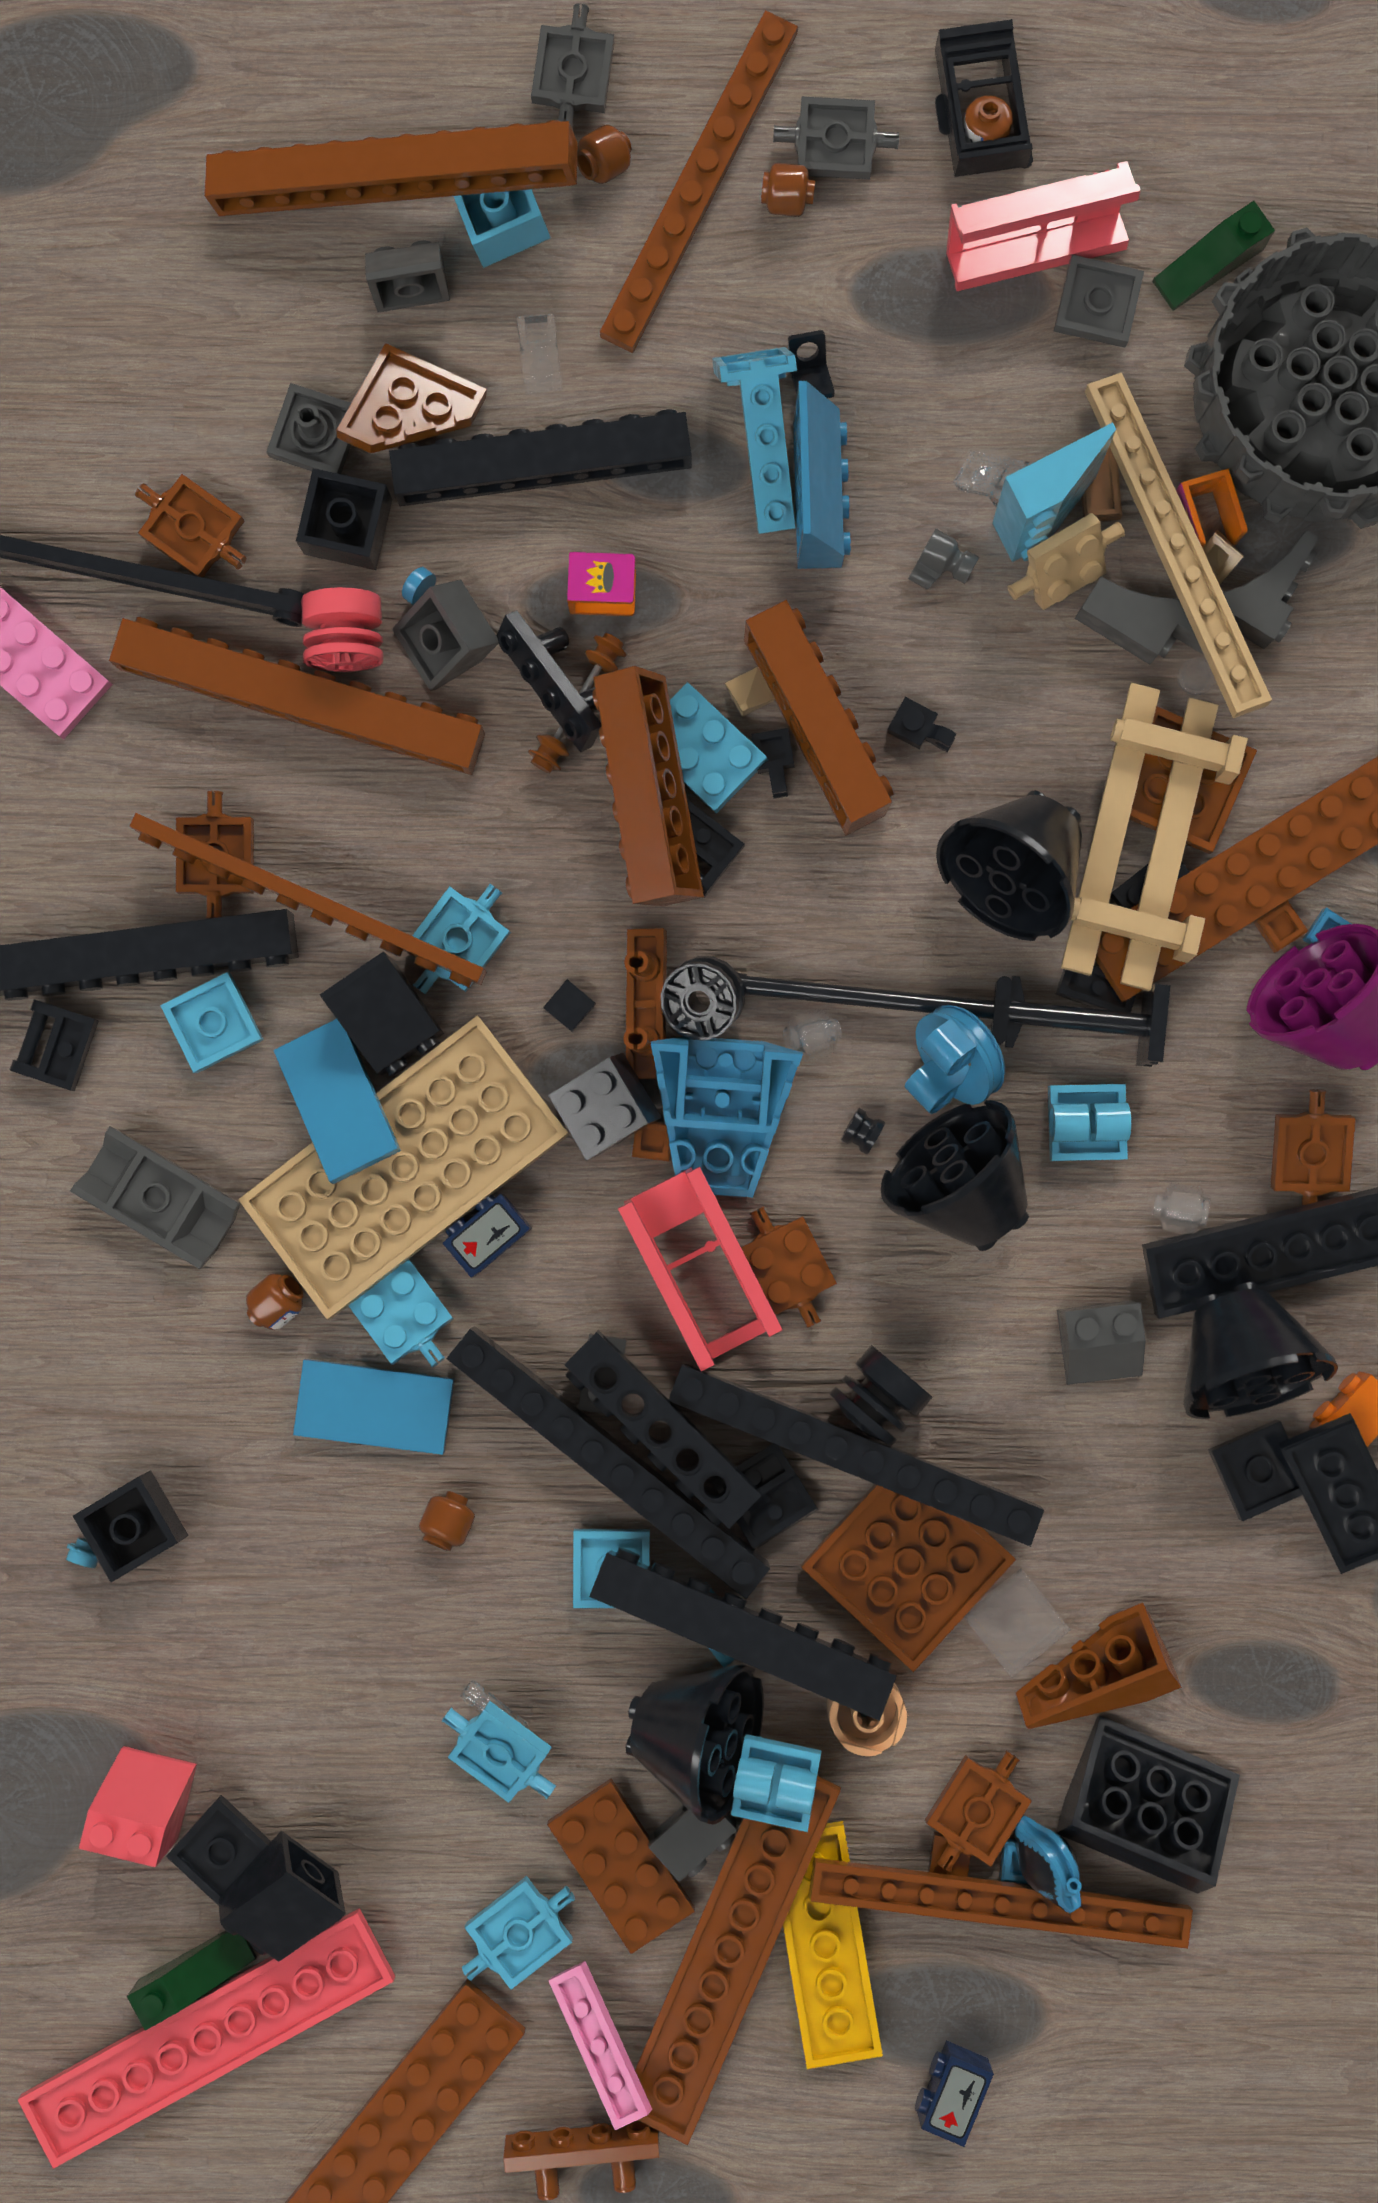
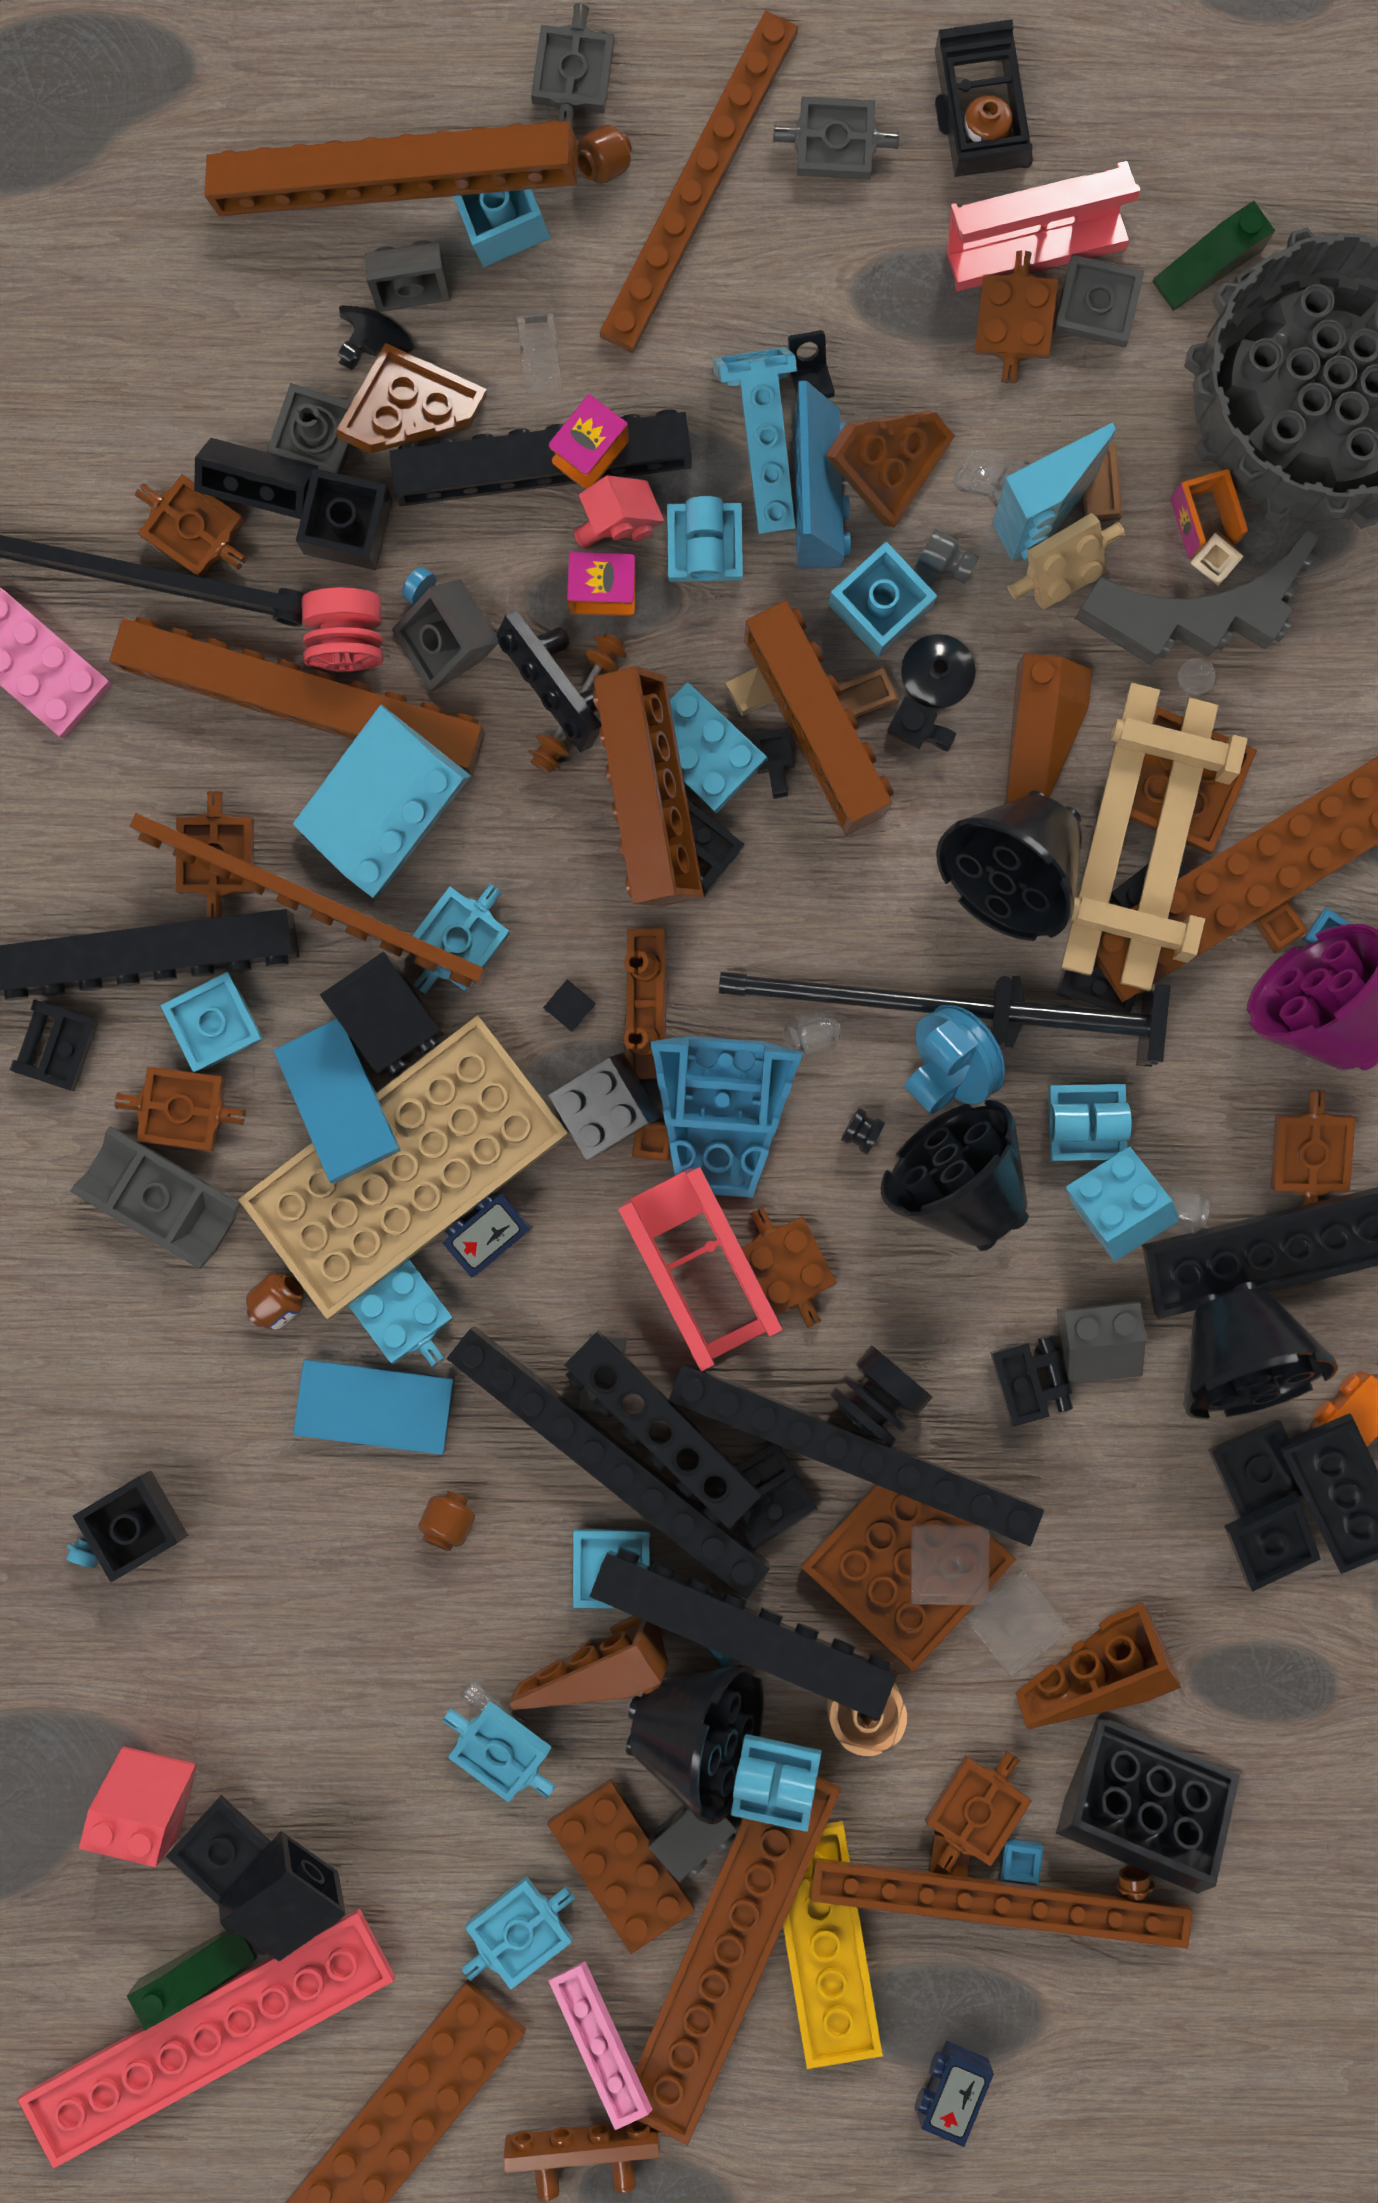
(180, 1108): none -> dark orange plate
(252, 477): none -> black brick
(370, 335): none -> black piece
(380, 802): none -> medium azure slope
(589, 442): none -> piece
(615, 1668): none -> dark orange wedge
(618, 510): none -> coral brick
(684, 1009): black wheel -> none
(705, 540): none -> medium azure plate
(787, 189): dark orange head -> none
(868, 692): none -> medium nougat tile
(882, 599): none -> medium azure brick
(890, 459): none -> dark orange plate
(925, 683): none -> black dish
(949, 1565): none -> clear plate
(1016, 316): none -> dark orange plate
(1020, 1382): none -> black plate
(1047, 715): none -> dark orange wedge
(1048, 1864): dark azure hat -> none
(1122, 1204): none -> medium azure brick
(1134, 1883): none -> dark orange plate
(1178, 547): tan plate -> none
(1272, 1542): none -> black plate

